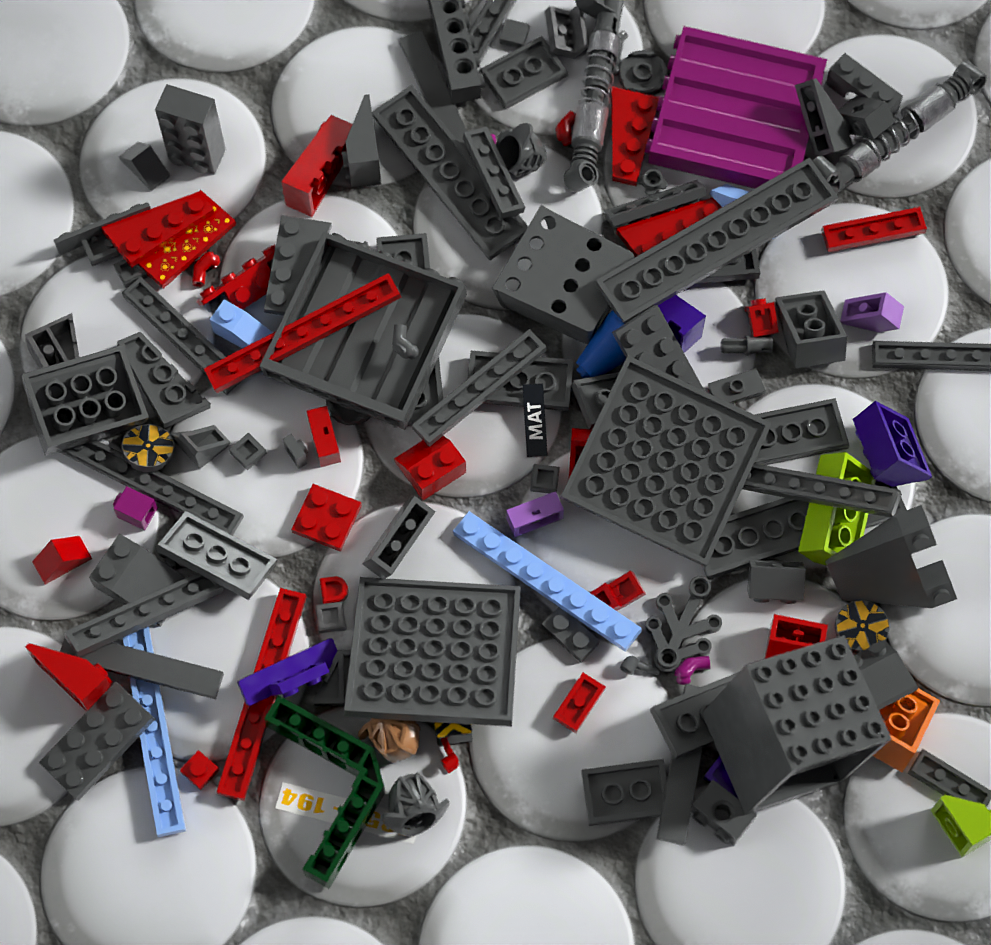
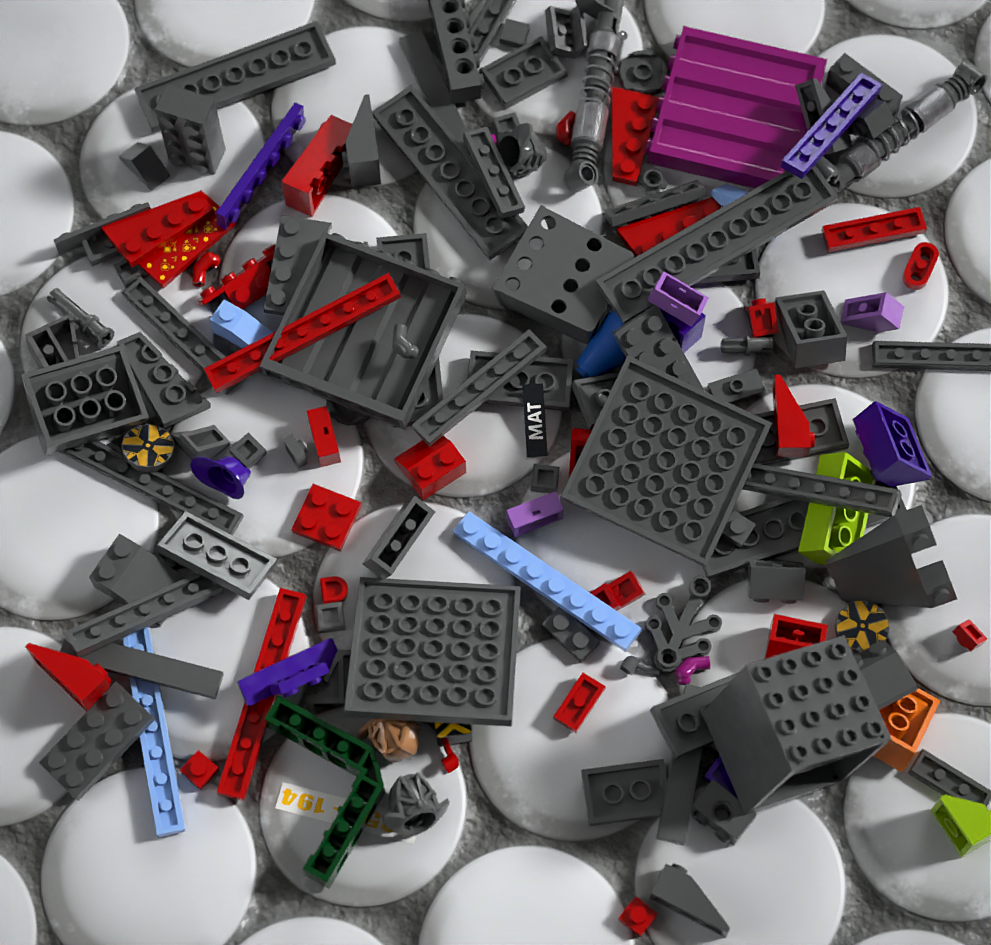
(60, 557): red slope -> none
(87, 323): none -> dark grey pin
(134, 508): magenta brick -> none
(222, 475): none -> dark purple piece
(246, 70): none -> dark grey plate
(258, 169): none -> dark purple plate
(505, 122): none -> dark grey tile
(637, 916): none -> red plate
(683, 895): none -> dark grey slope
(689, 302): none -> medium lavender piece
(738, 529): none -> dark grey plate
(790, 423): none -> red slope
(831, 126): none -> plate
(919, 267): none -> red plate
(969, 635): none -> red plate

